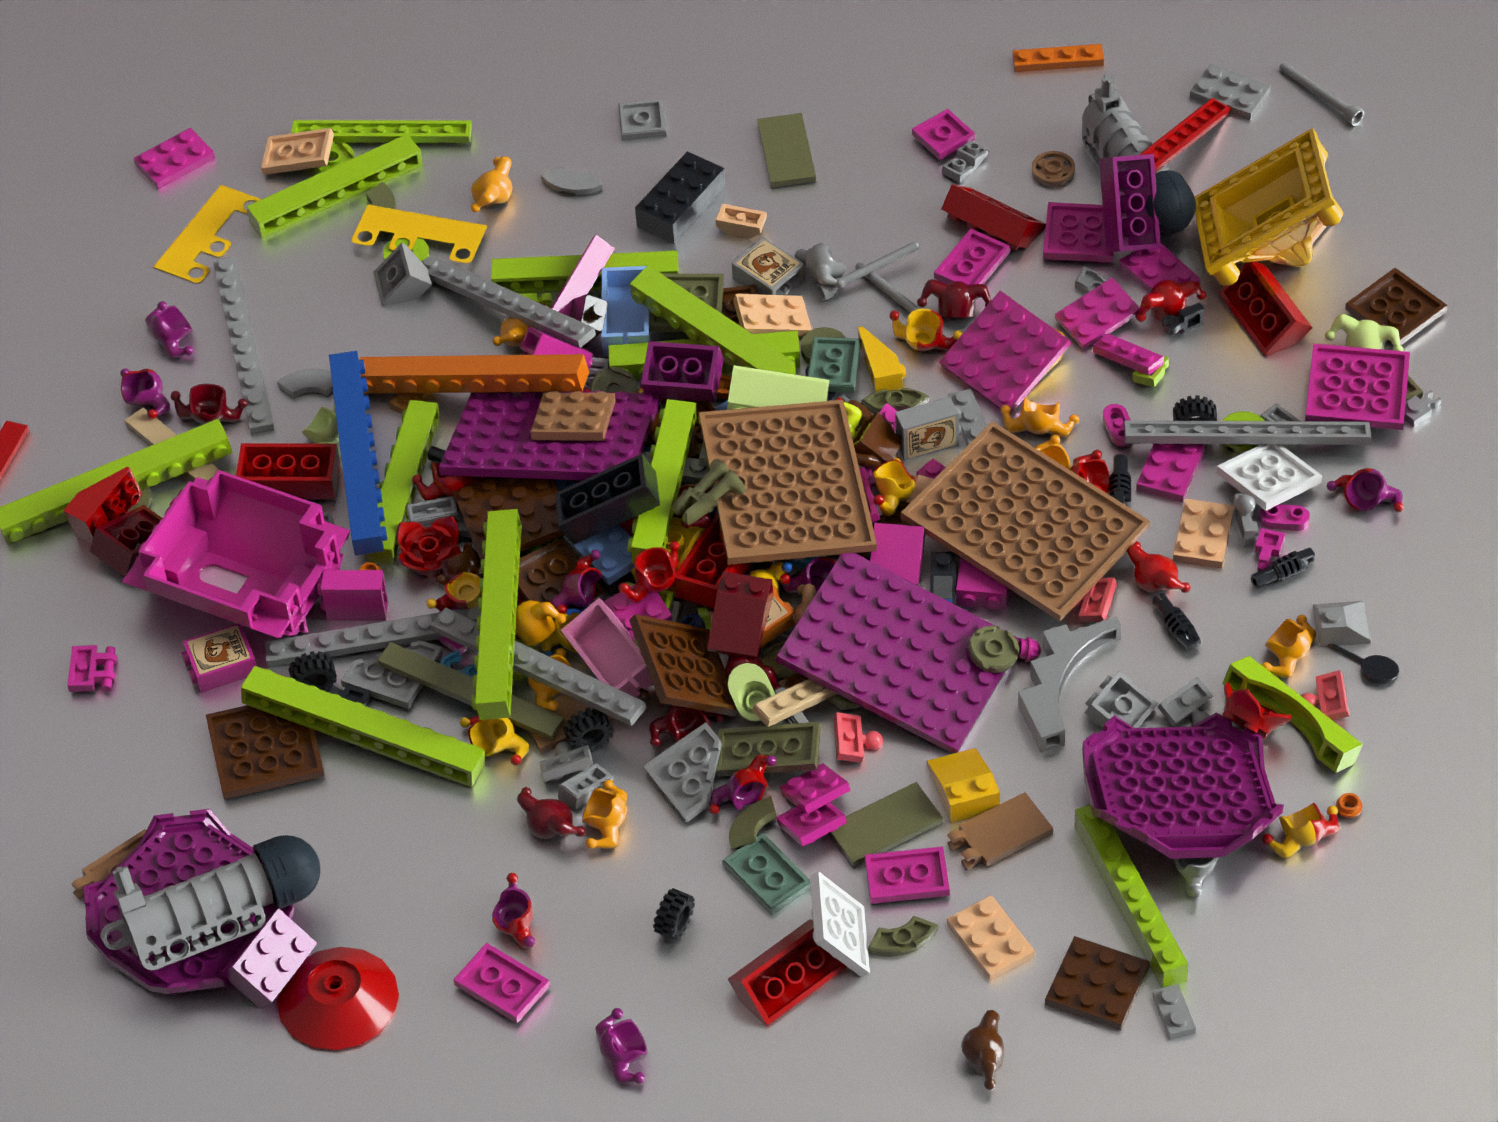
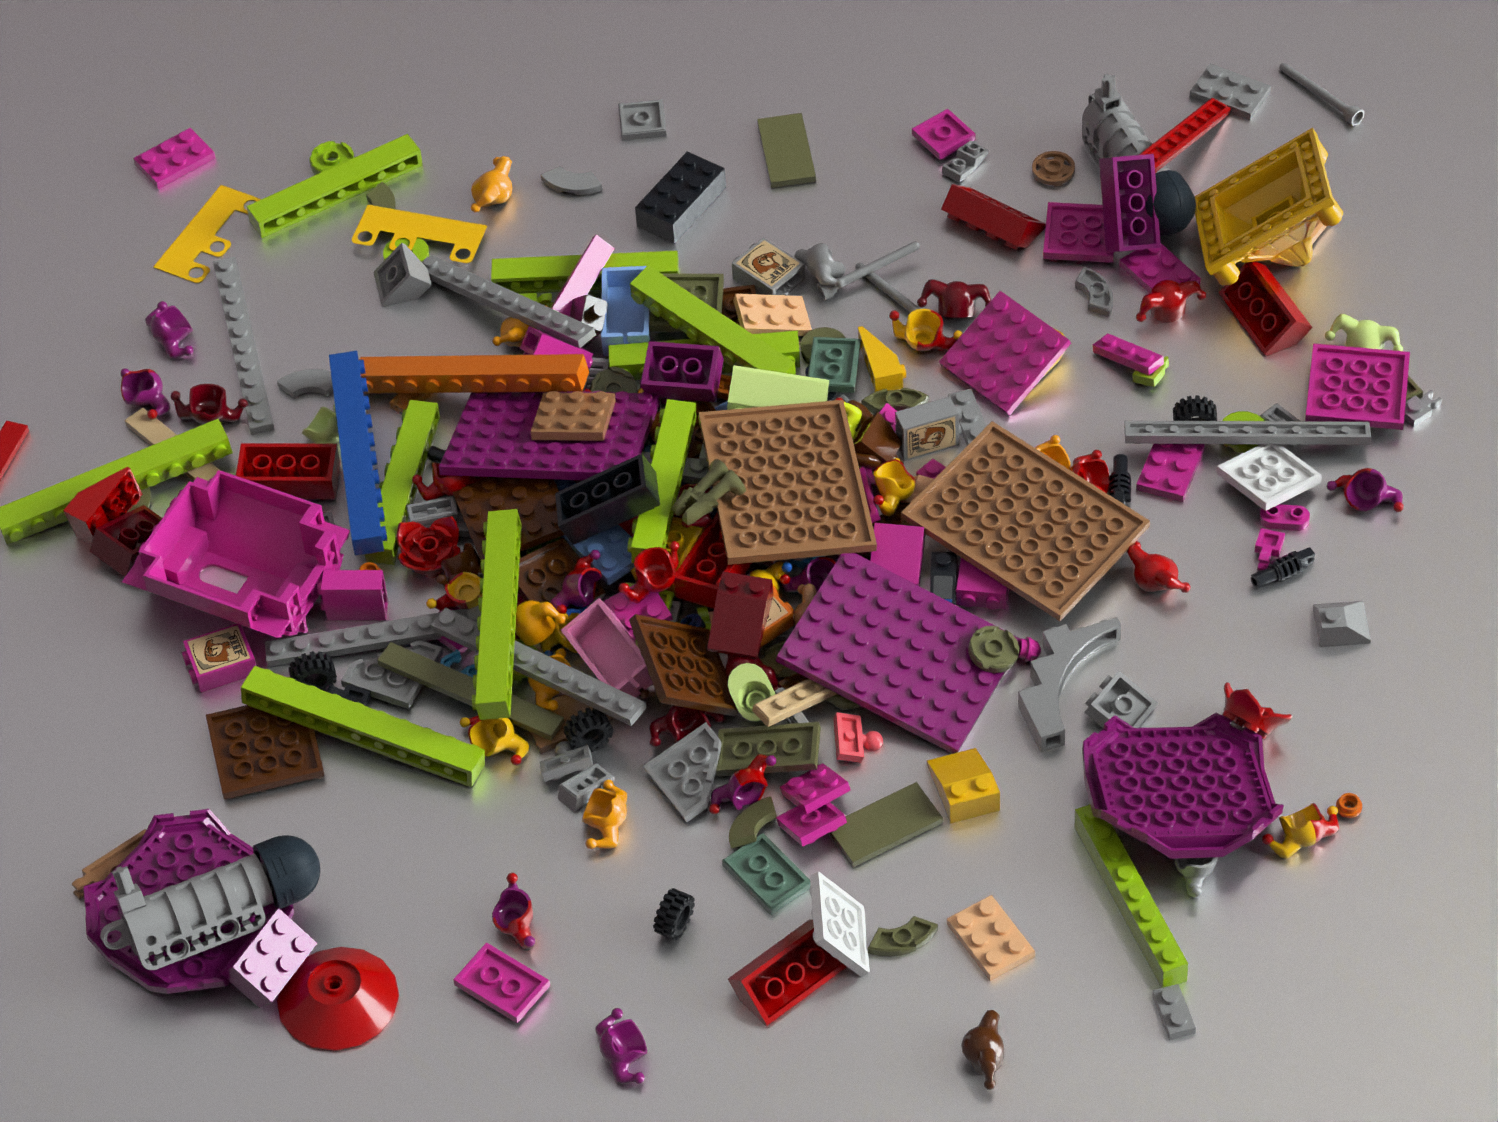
(84, 666): dark pink plate -> none
(297, 151): light nougat plate -> none
(387, 130): lime plate -> none
(547, 816): dark red piece -> none
(740, 221): light nougat slope -> none
(907, 875): dark pink plate -> none
(972, 259): dark pink plate -> none
(1000, 832): medium nougat tile -> none
(1038, 419): light orange piece -> none
(1058, 57): orange plate -> none
(1097, 313): dark pink plate -> none
(1097, 601): coral plate -> none
(1097, 983): reddish brown plate -> none
(1116, 427): dark pink plate -> none
(1177, 622): black hinge -> none
(1187, 320): black plate -> none
(1187, 702): light grey plate -> none
(1203, 533): light nougat plate -> none
(1243, 508): light grey plate -> none
(1289, 644): light orange piece -> none
(1330, 695): coral plate -> none
(1330, 742): lime arch -> none
(1373, 667): black piece -> none
(1397, 303): reddish brown plate -> none

